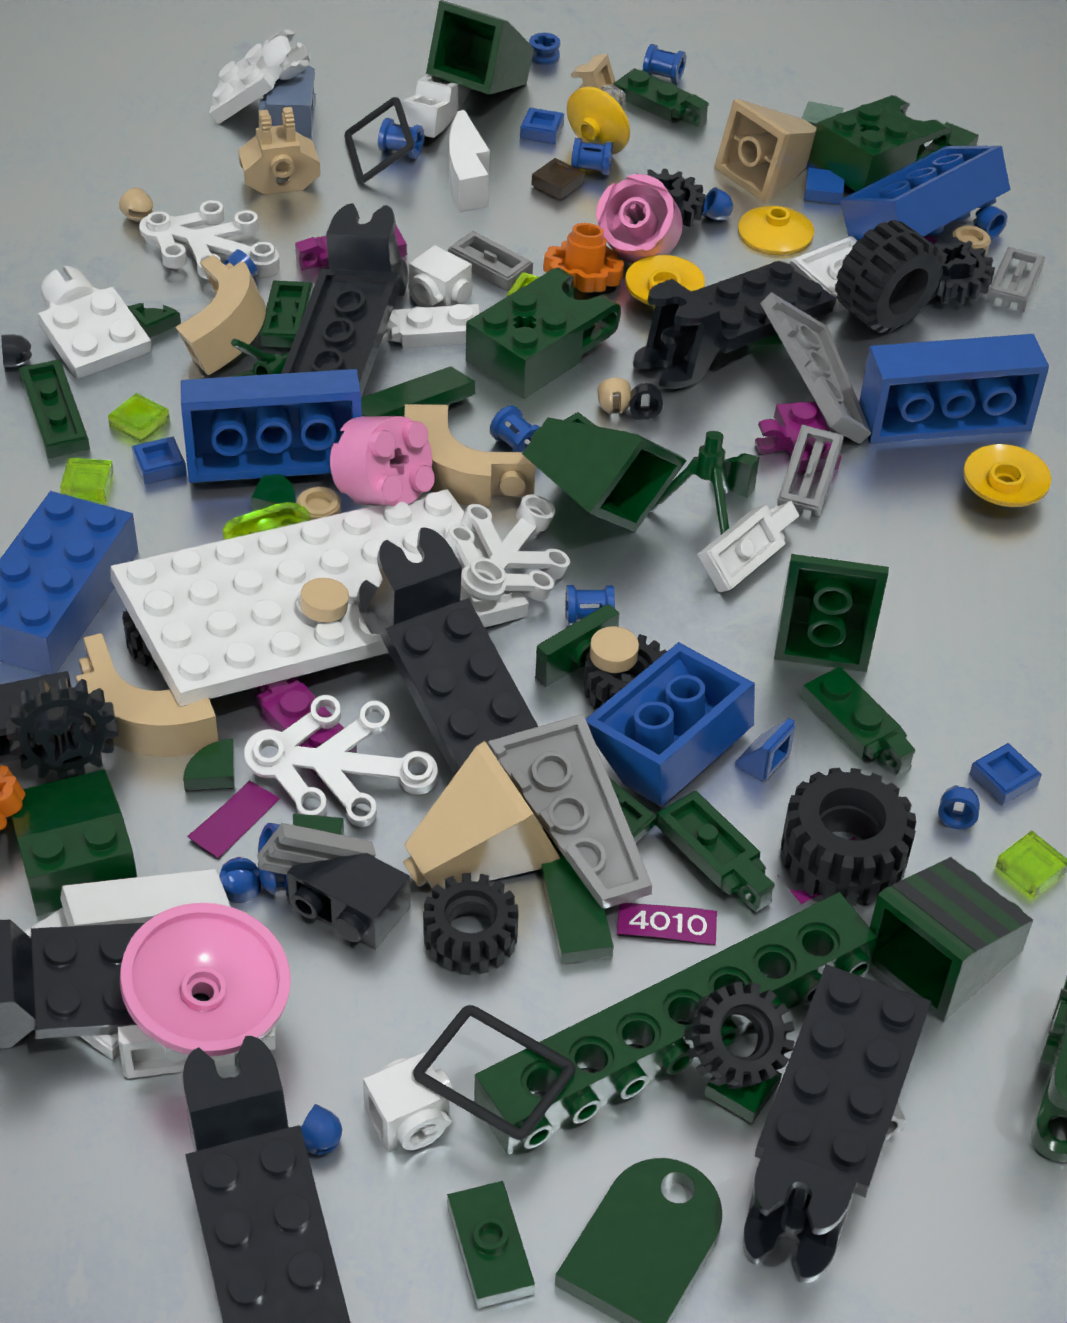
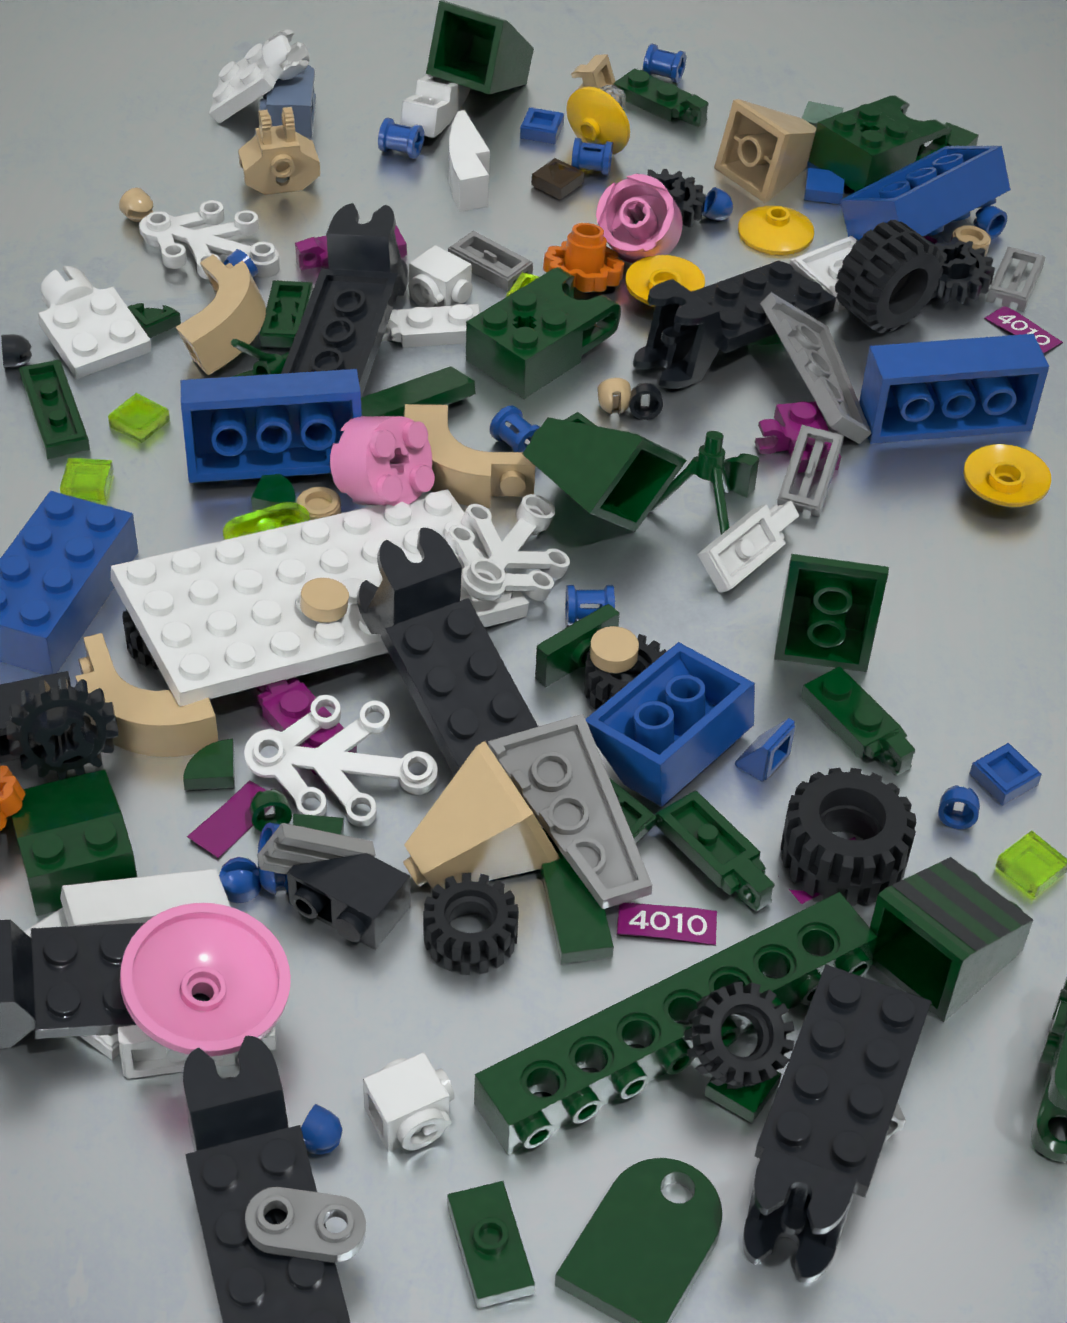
(159, 460): blue tile -> none
(268, 798): none -> dark green hinge
(303, 1229): none -> light grey plate
(395, 101): black piece -> none
(474, 1108): black piece -> none
(545, 48): blue bush -> none
(1018, 324): none -> magenta sticker

